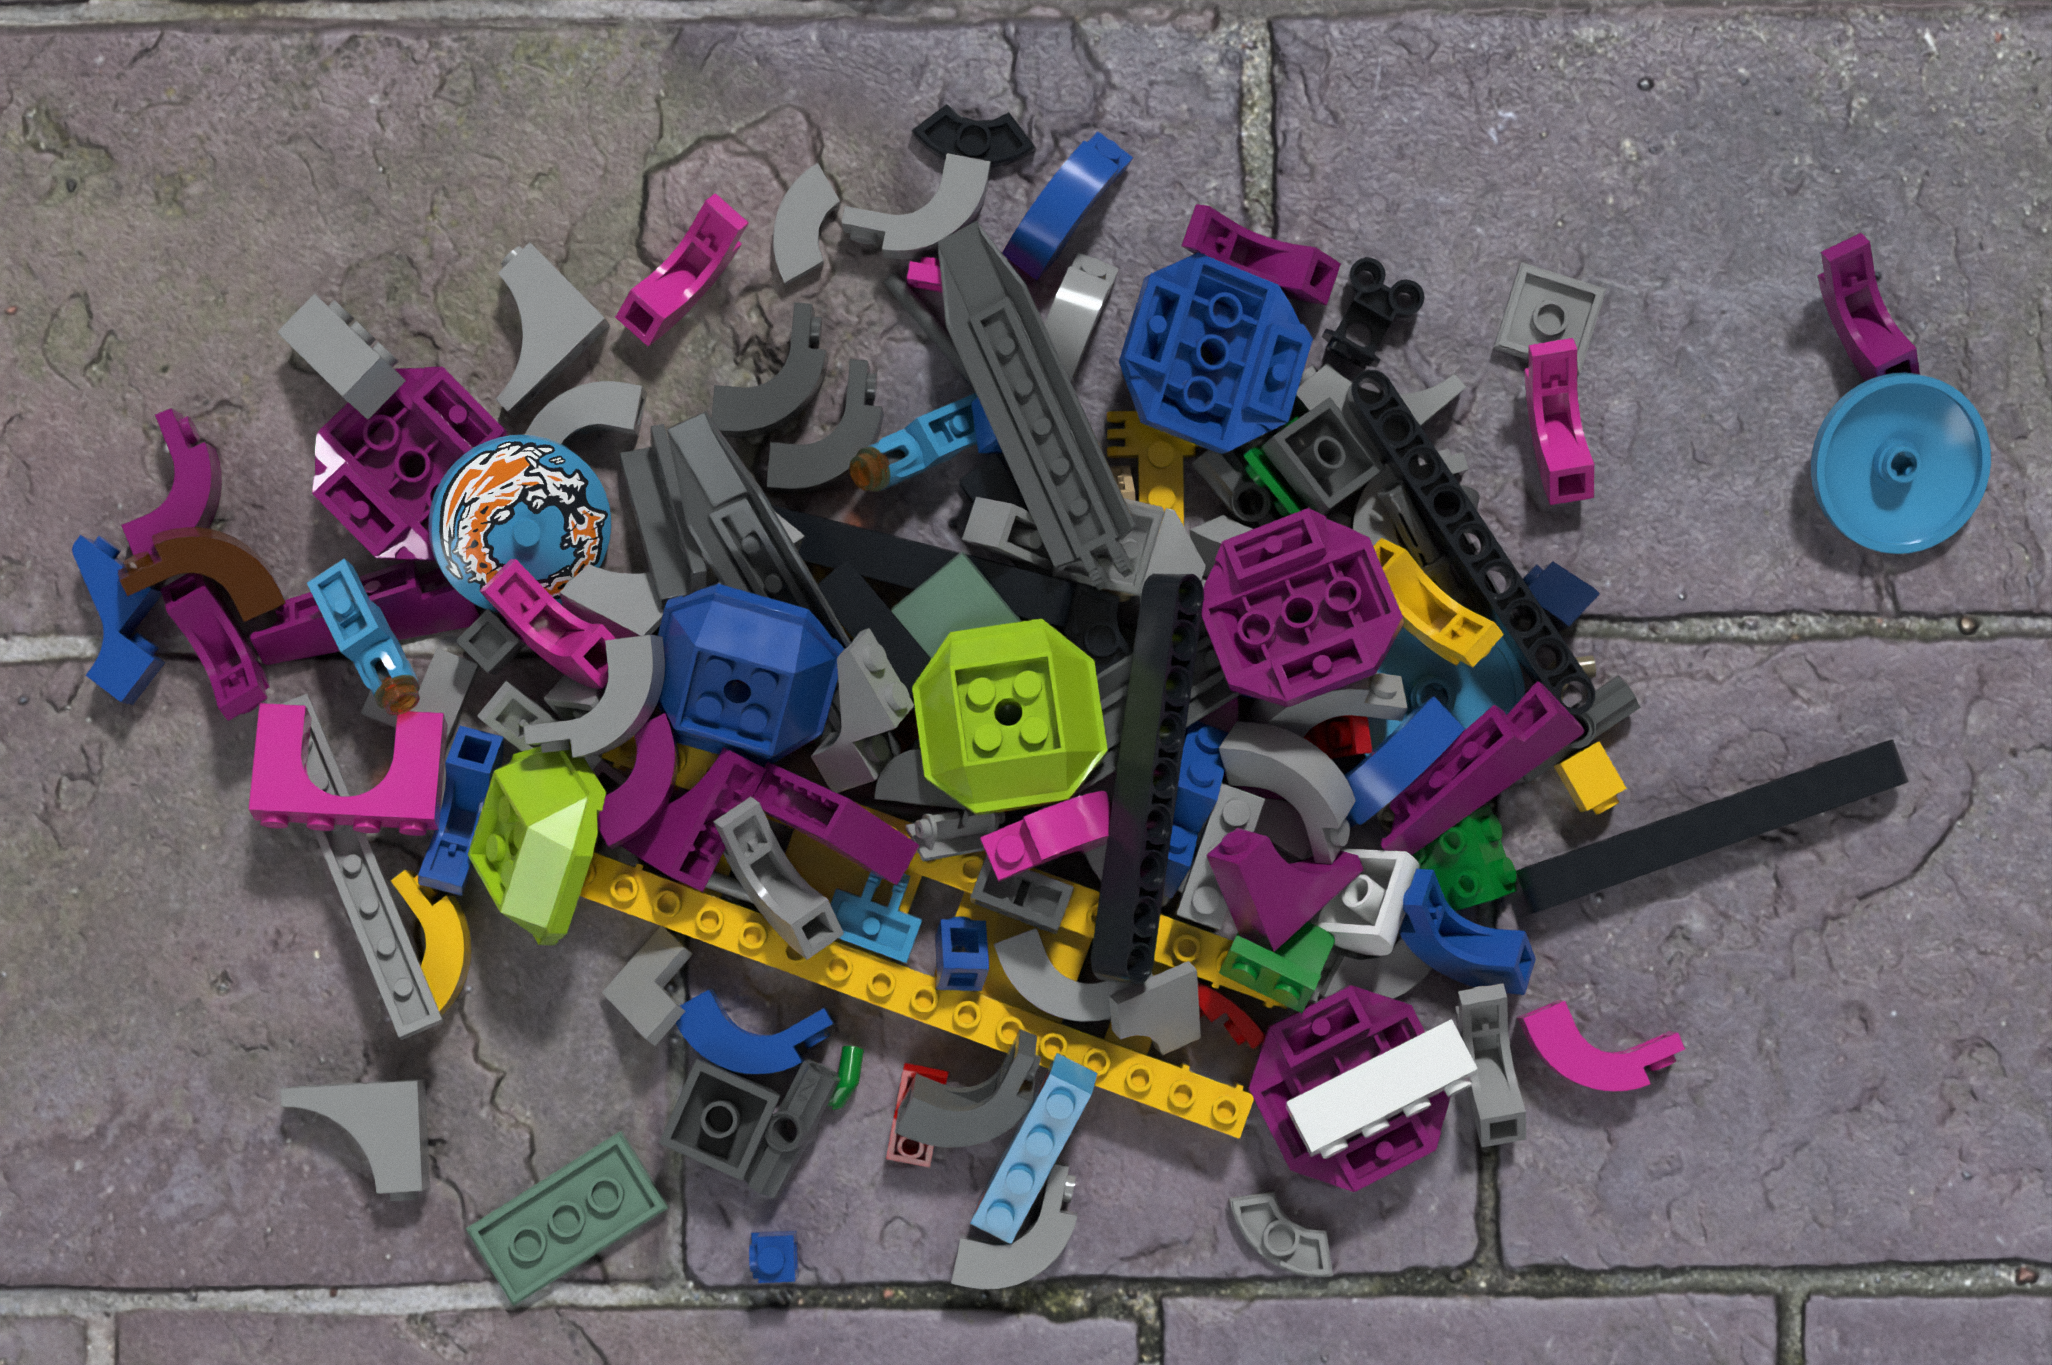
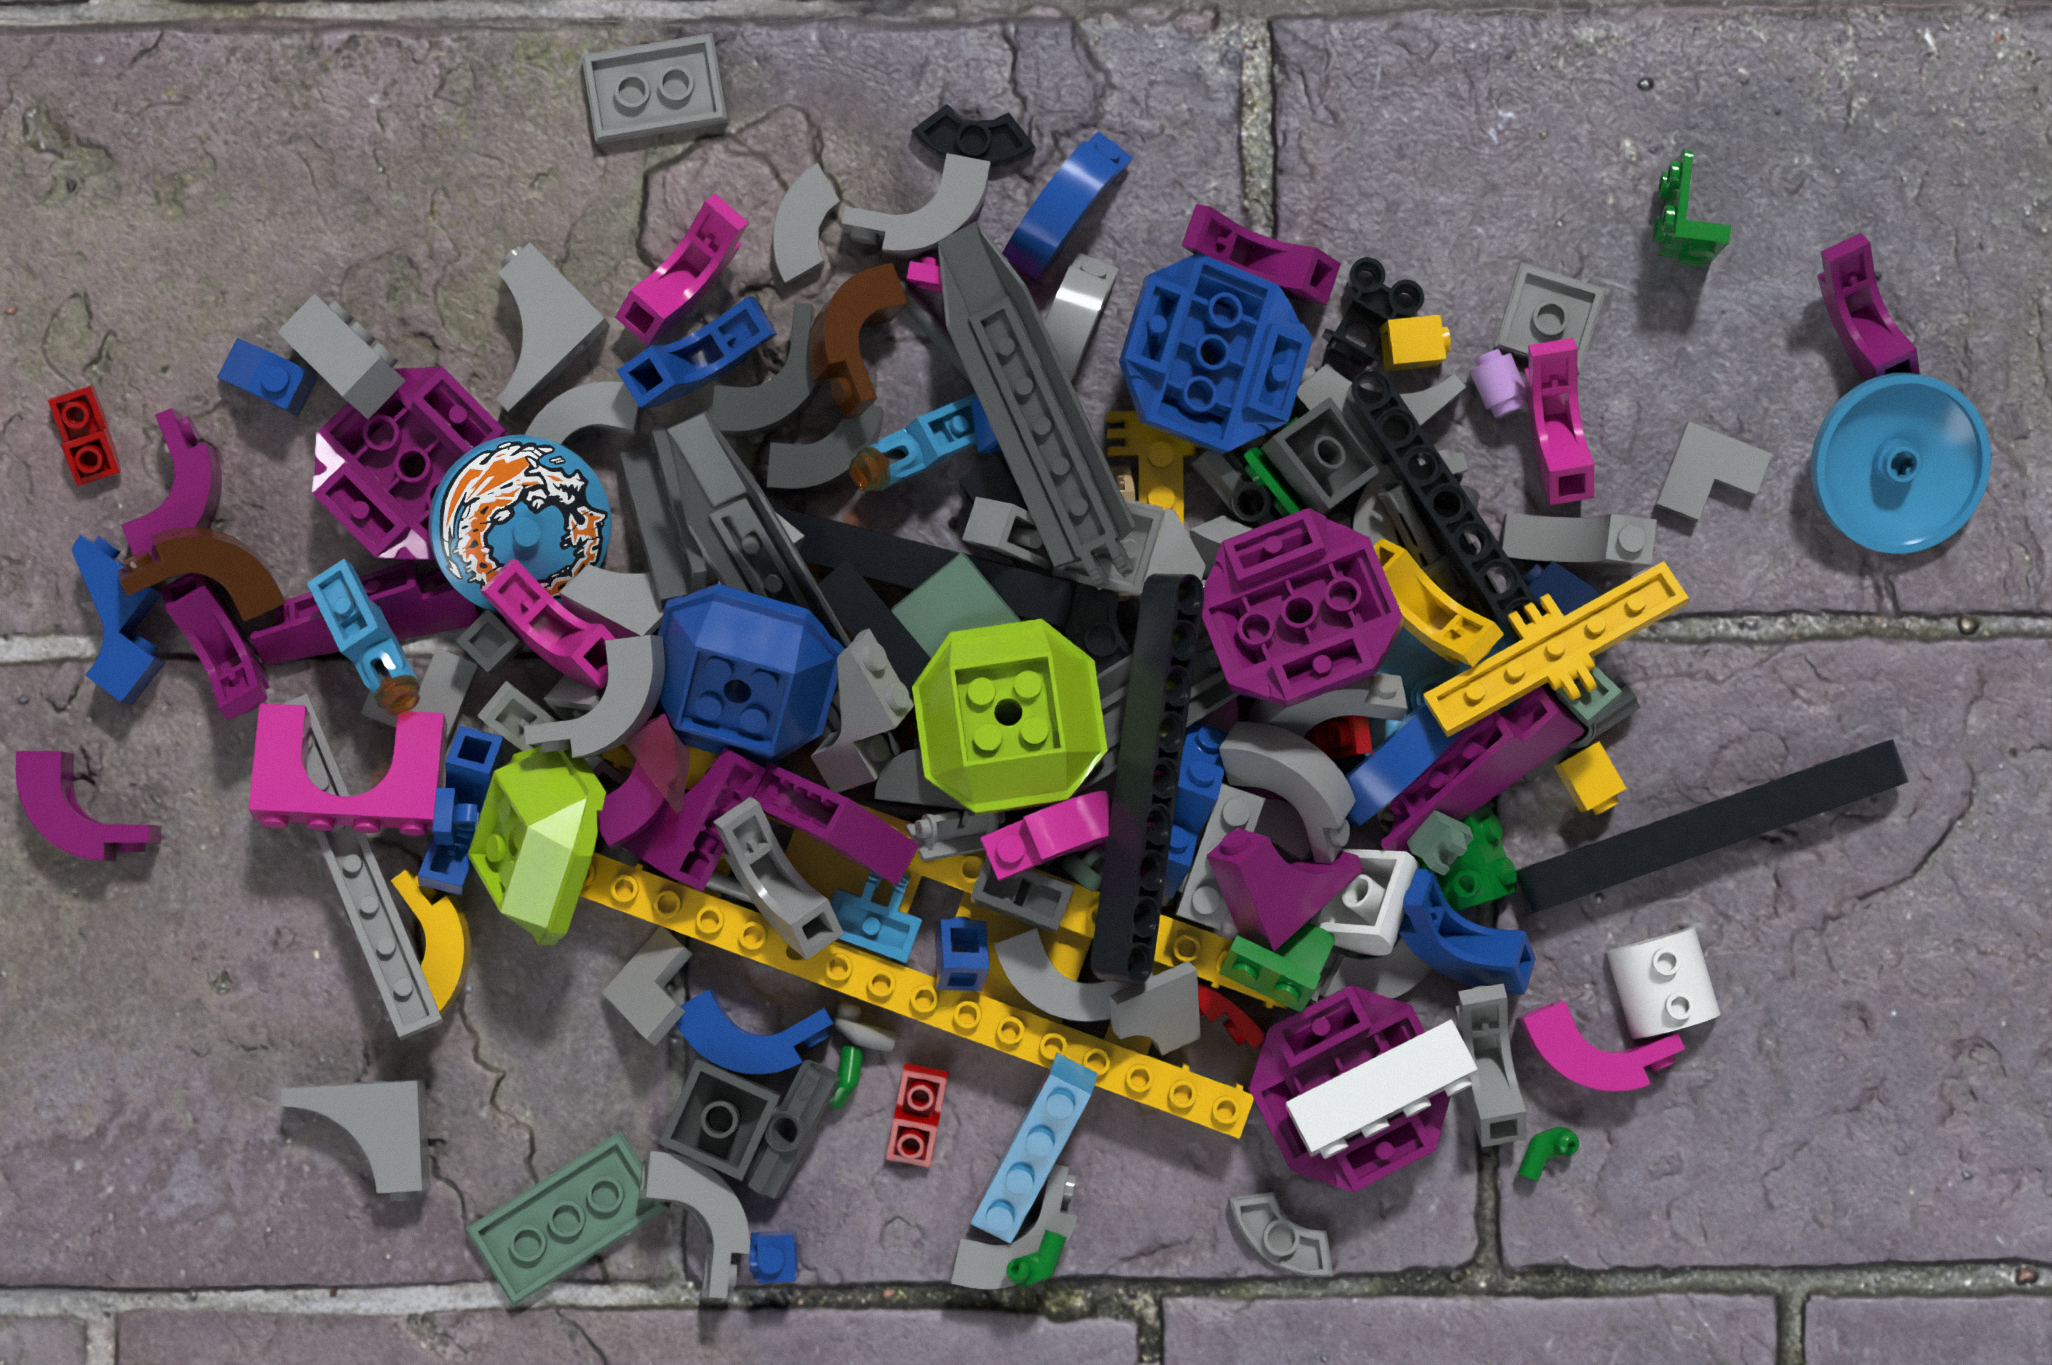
(51, 805): none -> magenta arch
(85, 435): none -> red slope
(268, 377): none -> blue slope
(452, 816): none -> blue tile
(654, 88): none -> light grey tile
(663, 759): none -> clear pink slope
(679, 368): none -> blue arch
(712, 1203): none -> light grey arch
(833, 343): none -> reddish brown arch
(862, 1034): none -> light grey arm
(973, 1114): dark grey arch -> none
(1037, 1265): none -> green arm
(1084, 868): none -> sand green tile
(1414, 343): none -> yellow brick
(1440, 841): none -> sand green tile
(1499, 383): none -> lavender brick
(1545, 1146): none -> green arm
(1555, 648): none -> yellow hinge
(1593, 703): none -> sand green plate
(1595, 544): none -> light grey arch
(1663, 983): none -> white brick
(1681, 238): none -> green bracket
(1707, 458): none -> light grey tile

